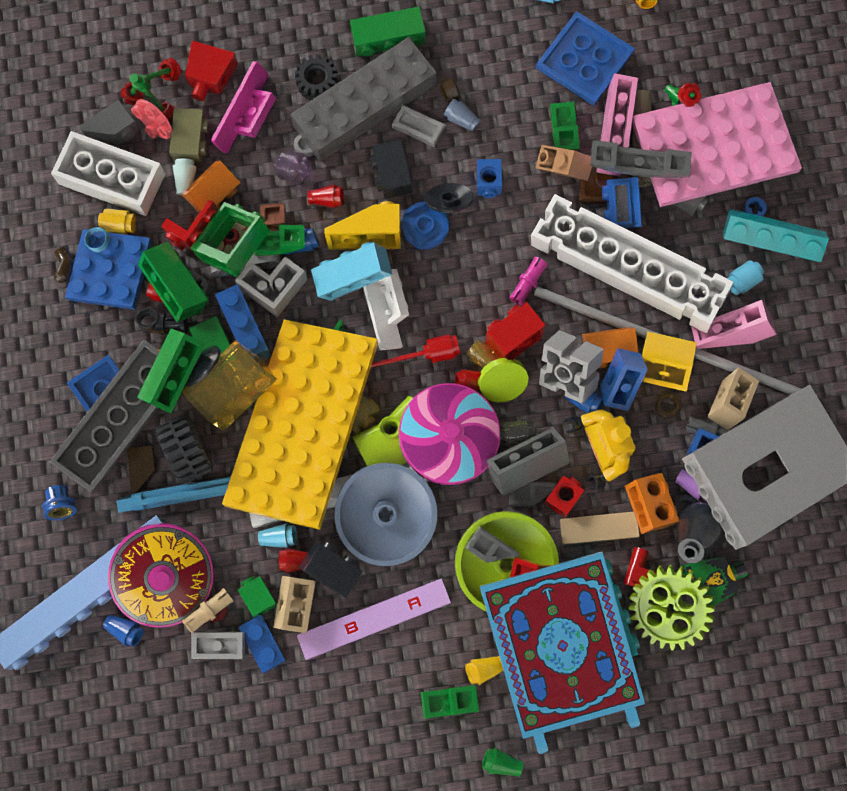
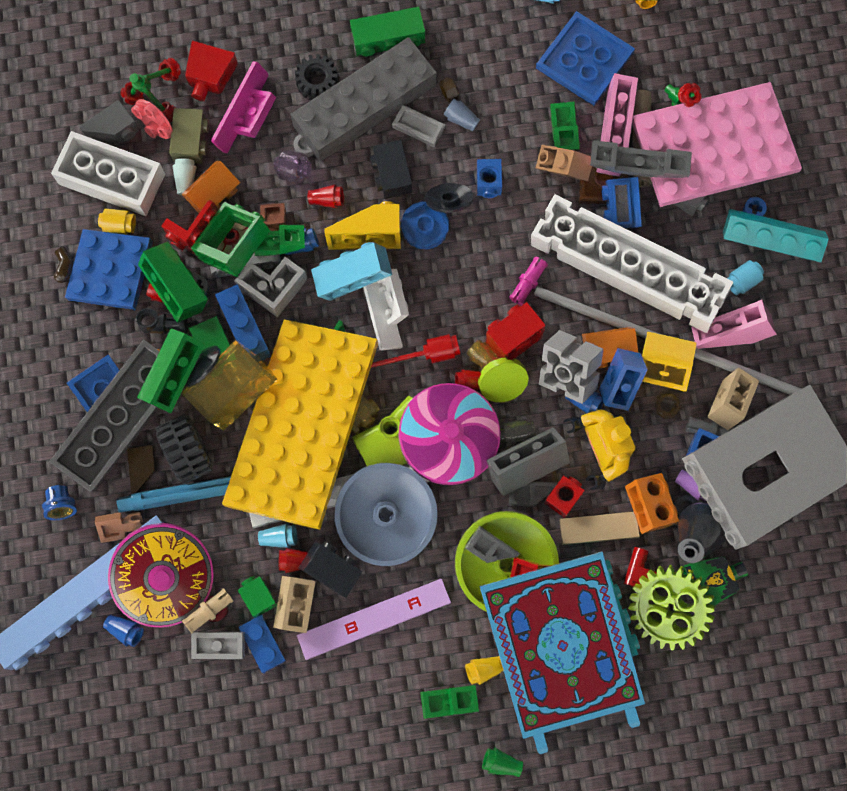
(88, 235): dark azure axle -> none
(114, 527): none -> nougat plate

